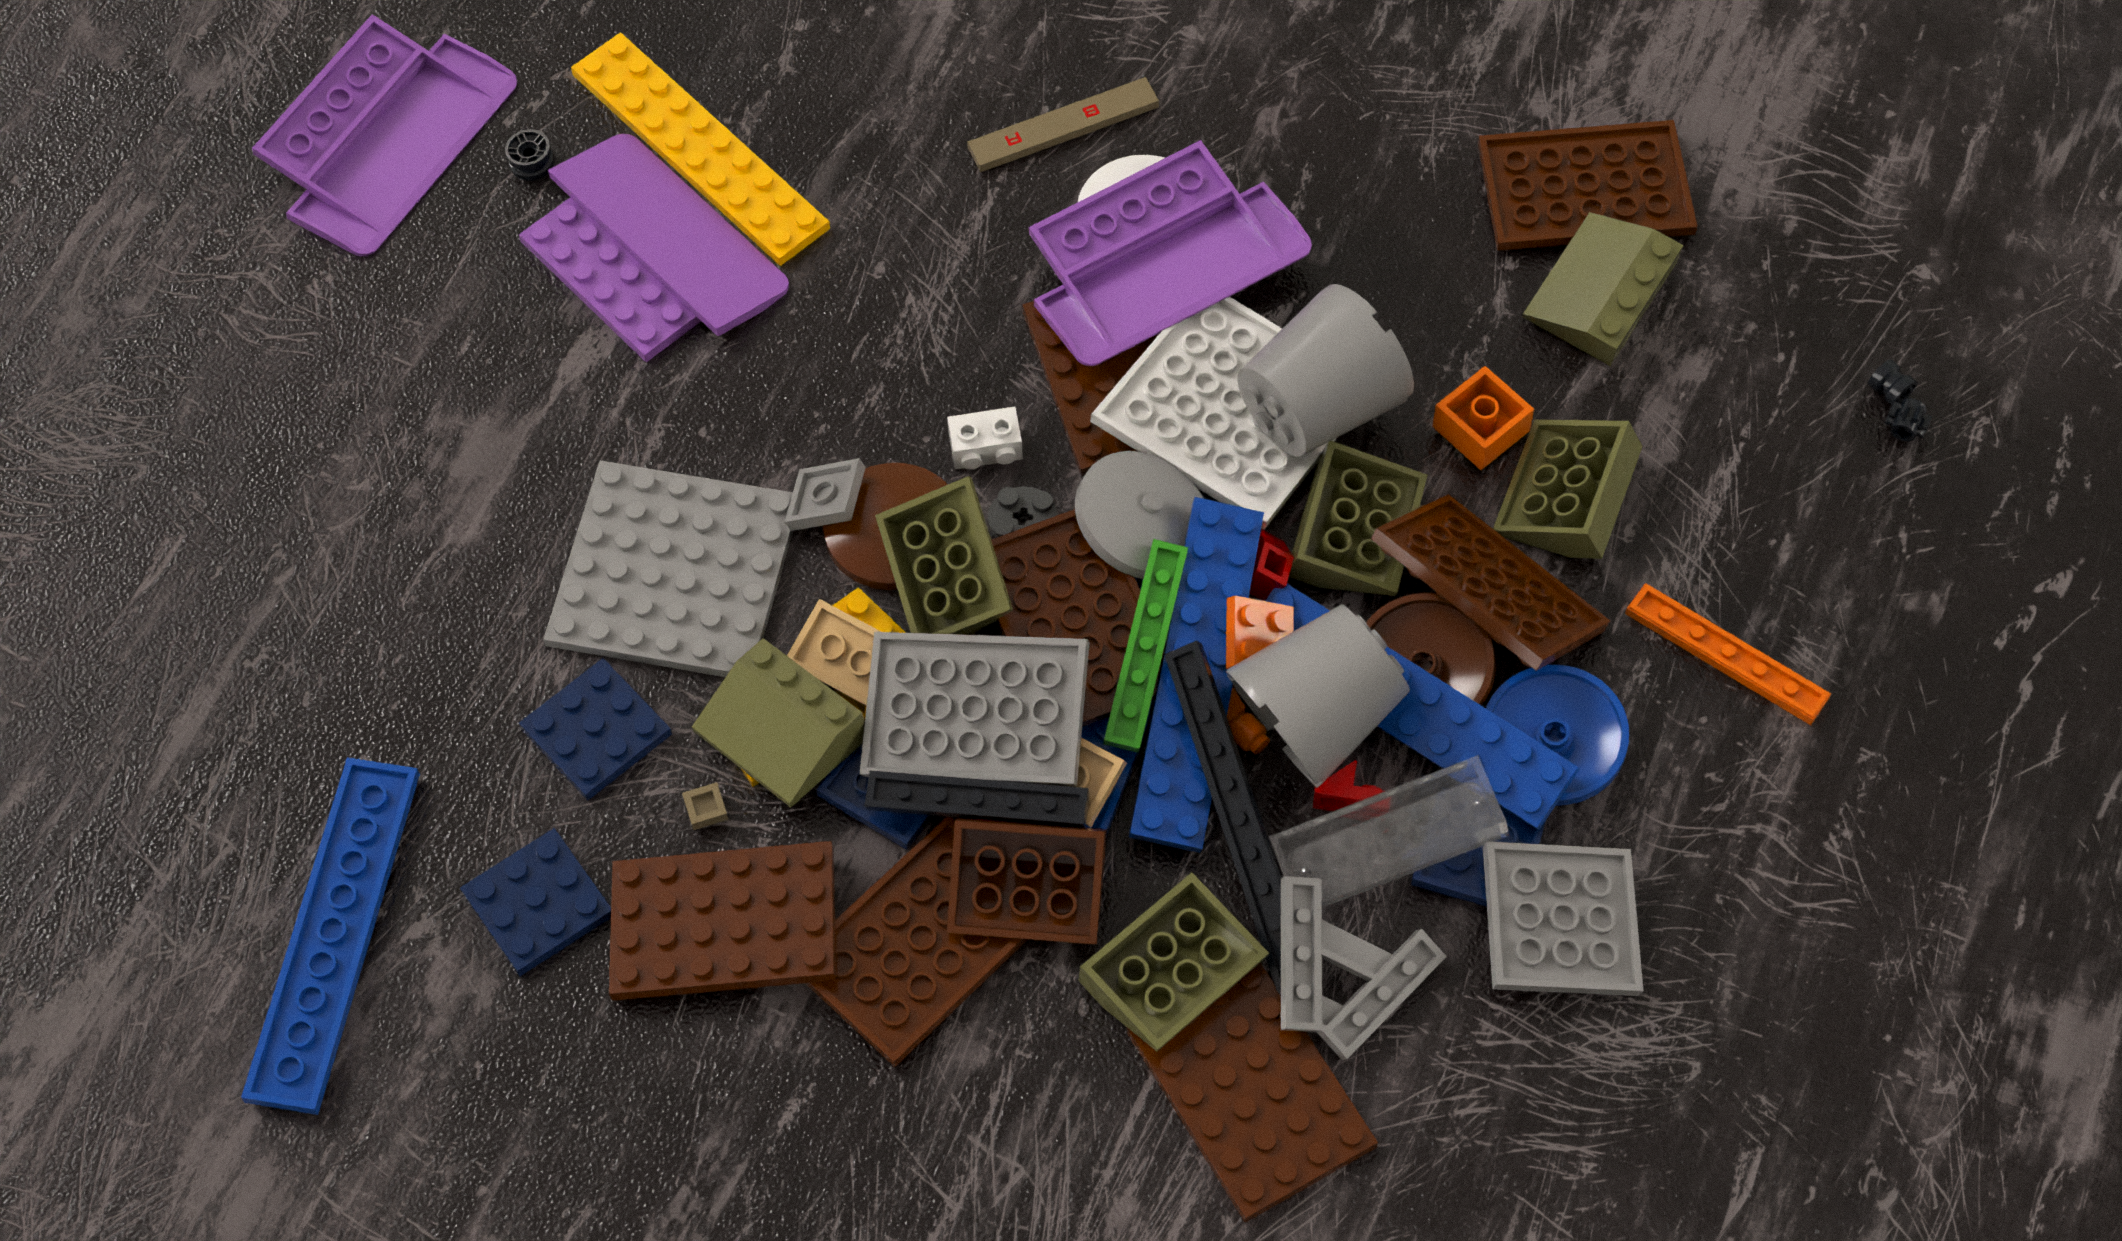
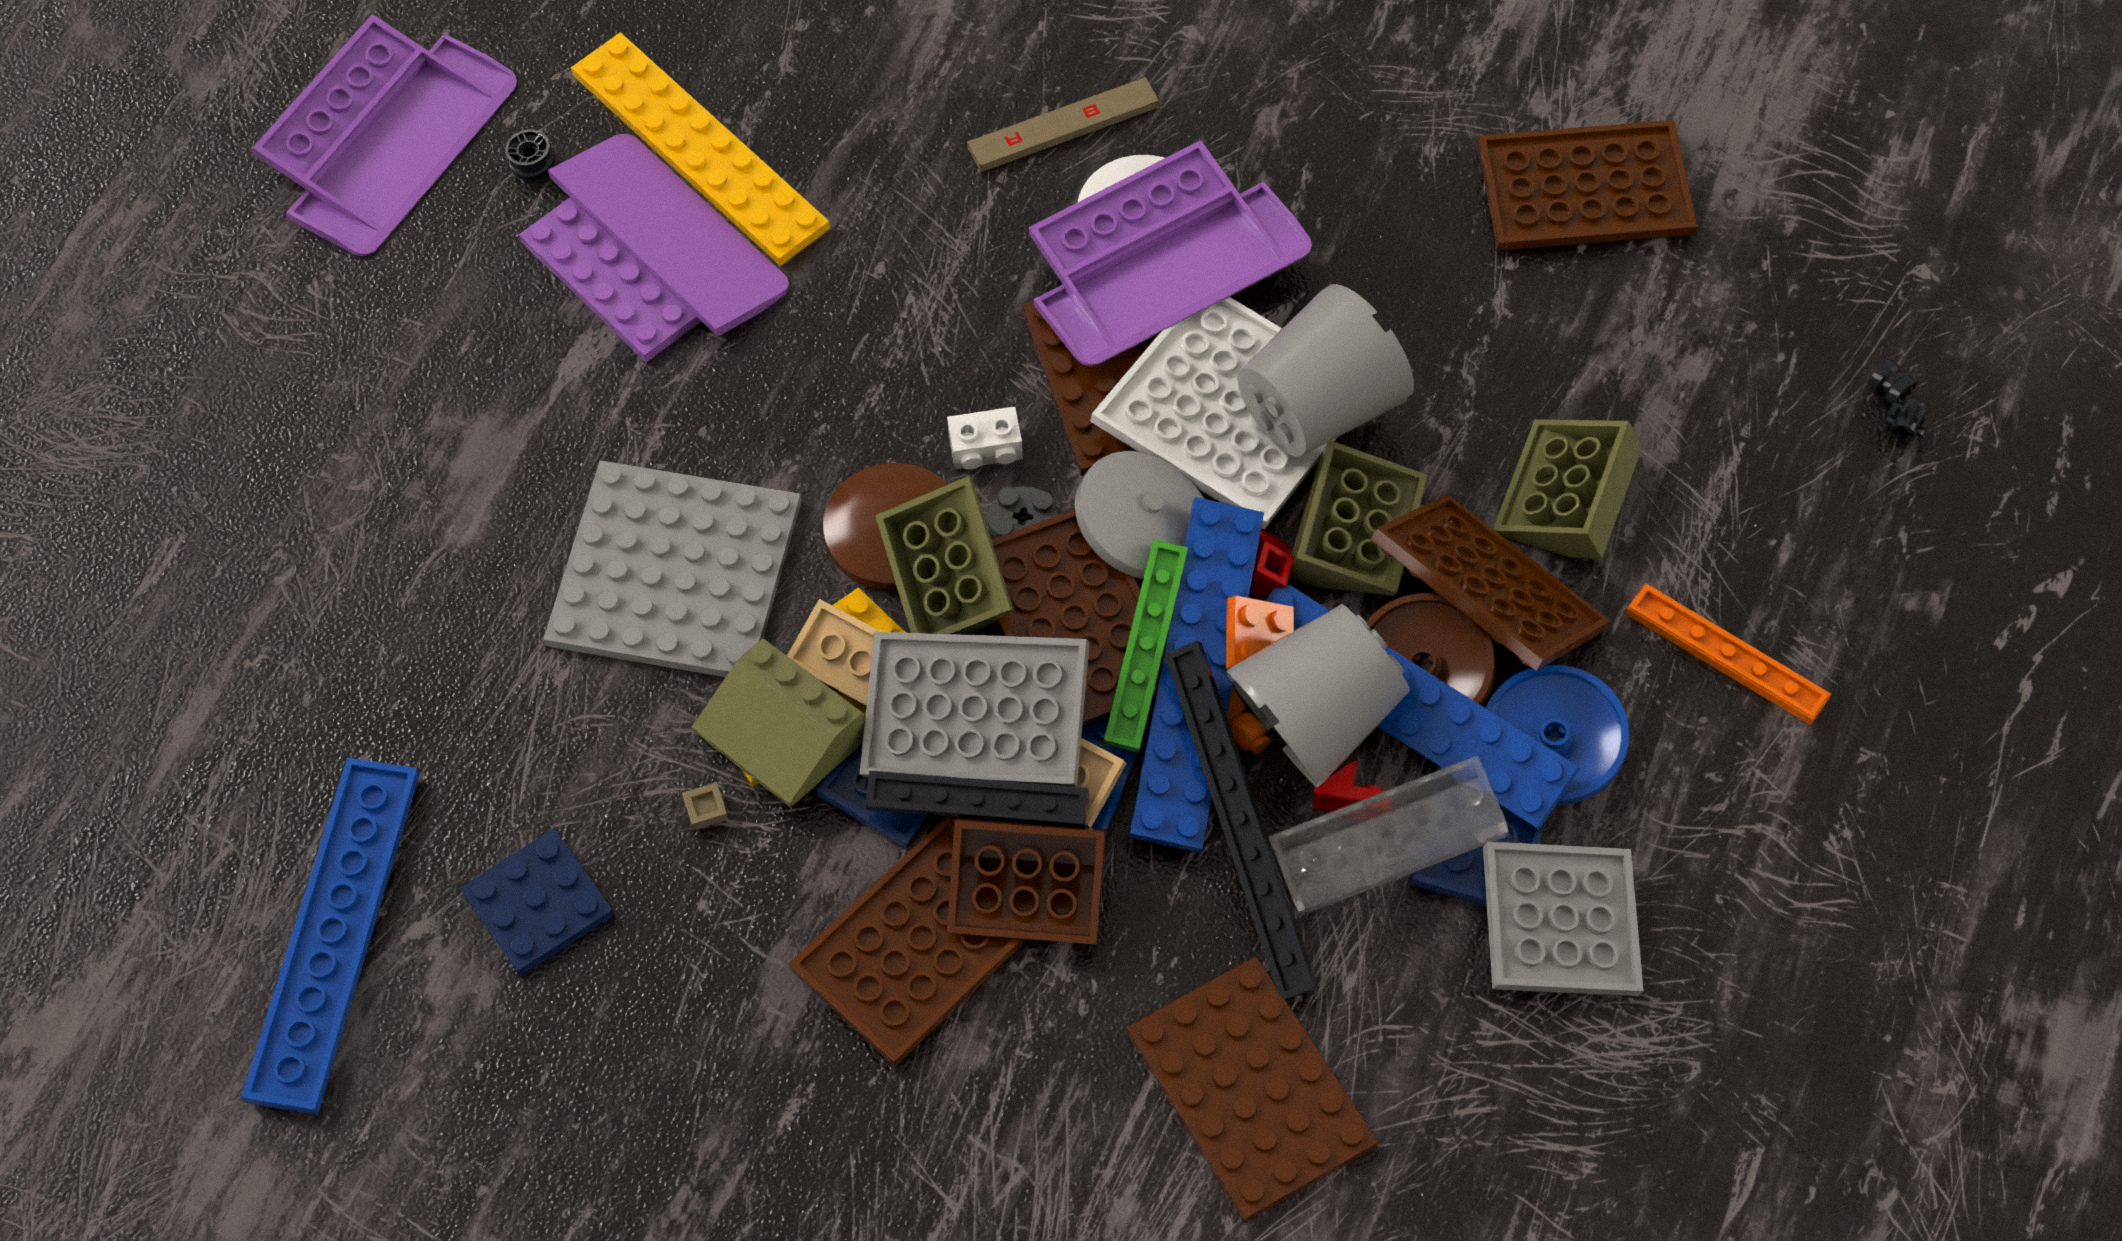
(595, 729): dark blue plate -> none
(722, 921): reddish brown plate -> none
(825, 494): light grey plate -> none
(1171, 963): olive slope -> none
(1310, 939): light grey plate -> none
(1483, 417): orange brick -> none
(1603, 284): olive slope -> none

